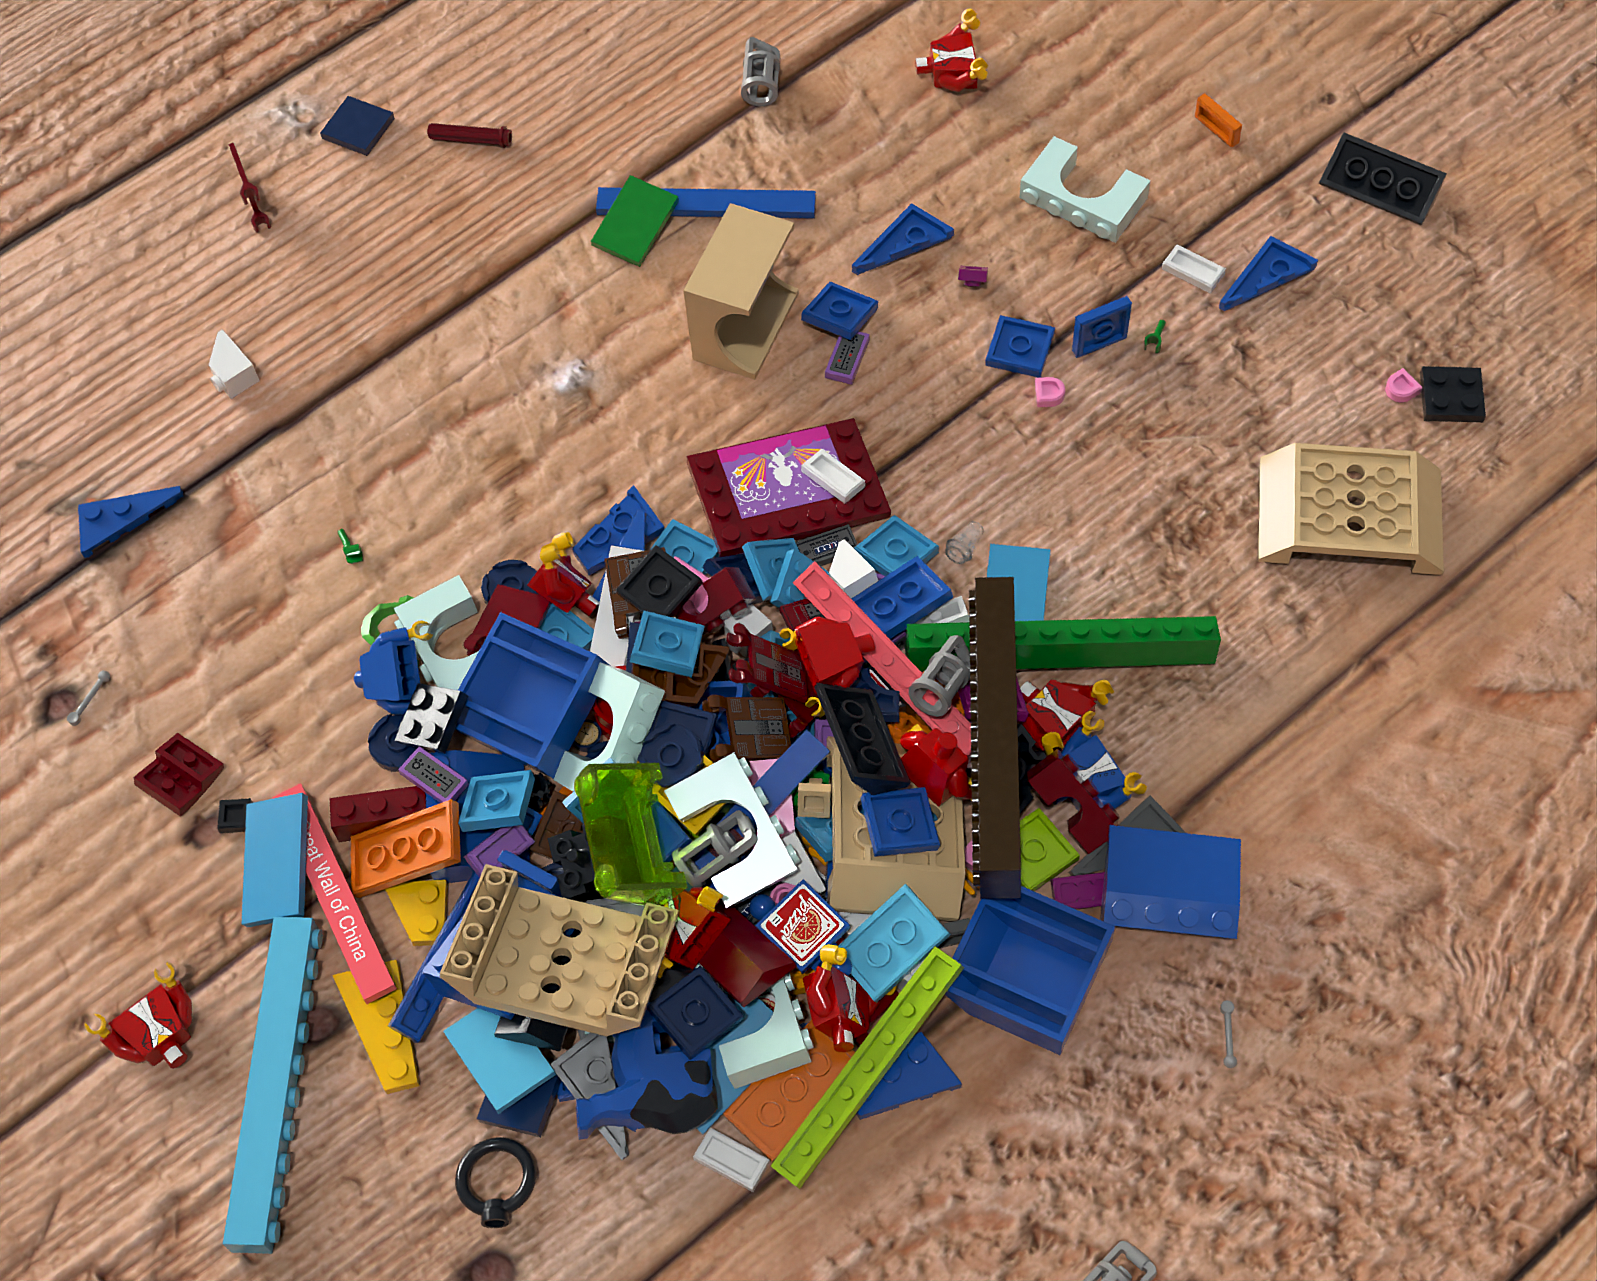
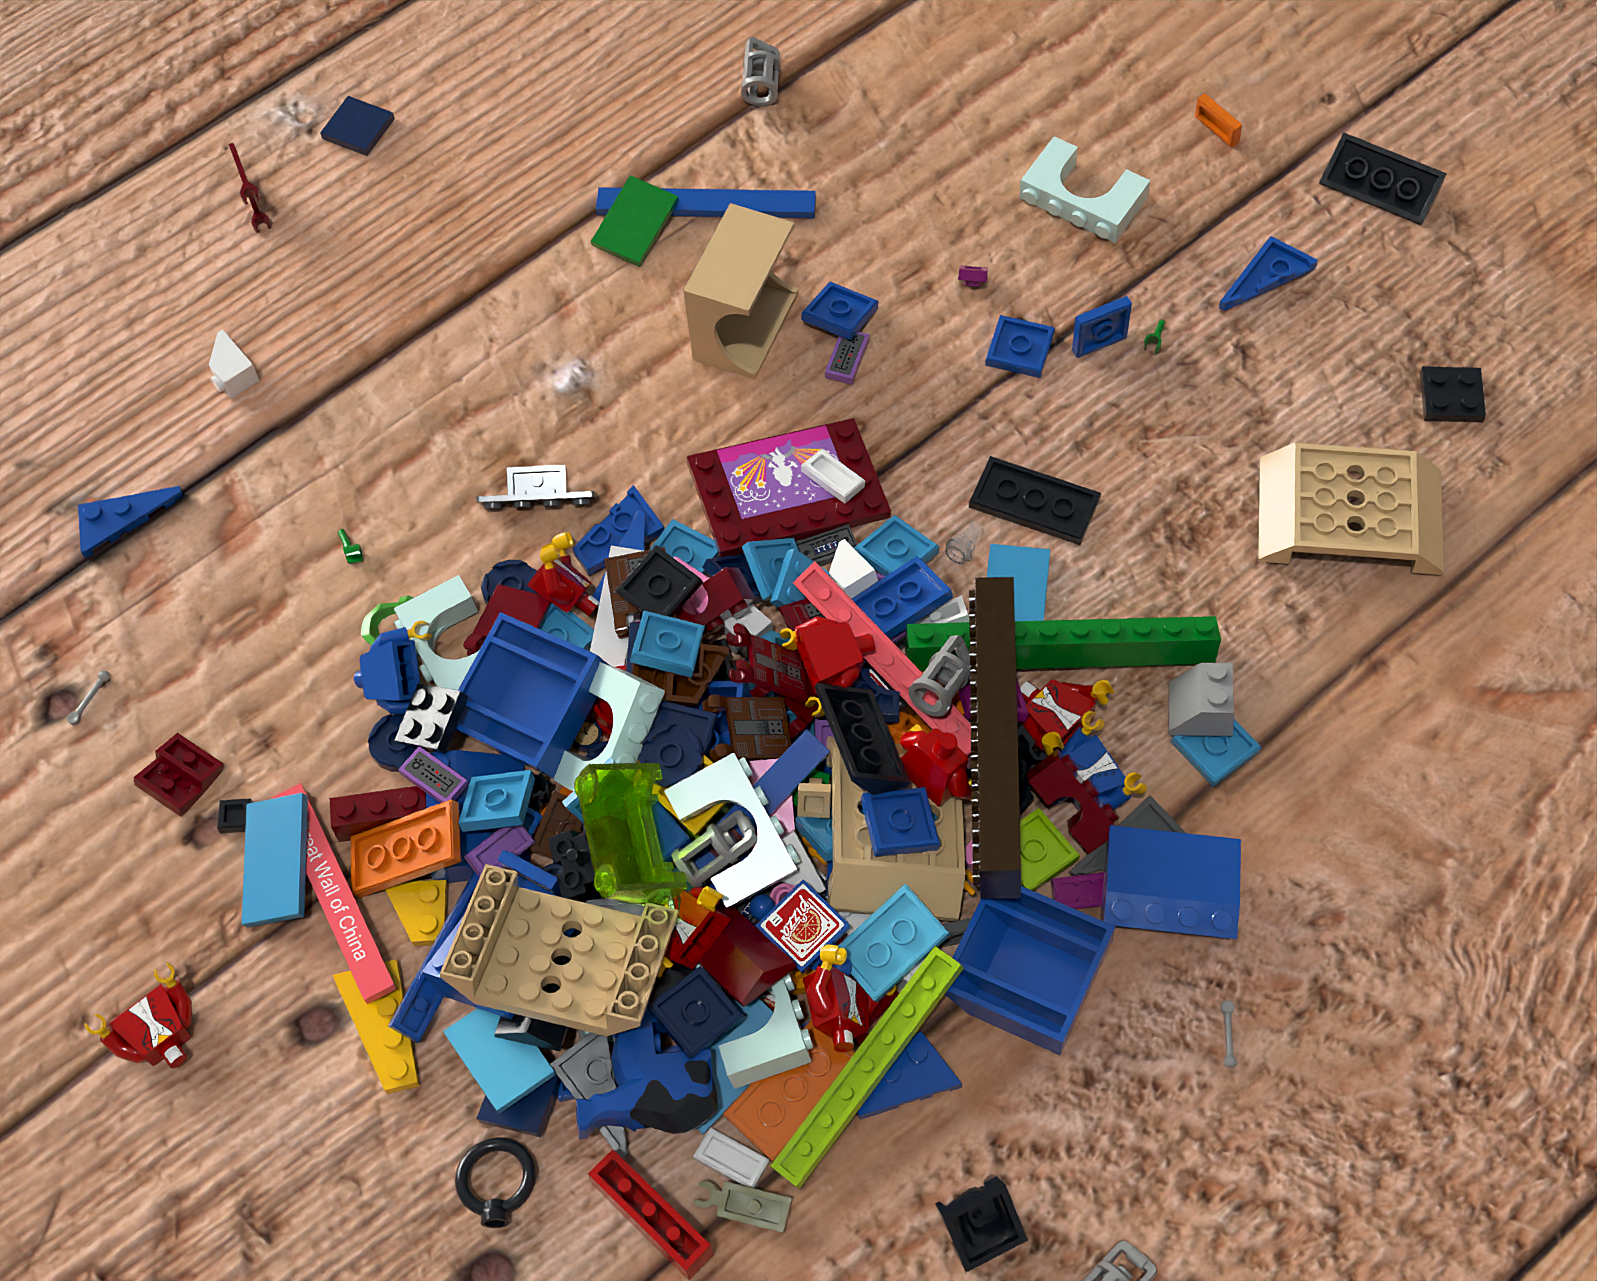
(273, 1087): medium azure brick -> none
(470, 134): dark red axle -> none
(537, 484): none -> bracket
(651, 1214): none -> red brick
(748, 1205): none -> olive plate
(906, 235): blue wing -> none
(954, 58): red torso -> none
(982, 1223): none -> black brick
(1035, 500): none -> black tile
(1049, 391): bright pink tile -> none
(1193, 268): white tile -> none
(1202, 701): none -> light grey slope
(1217, 755): none -> dark azure tile
(1402, 386): bright pink tile -> none

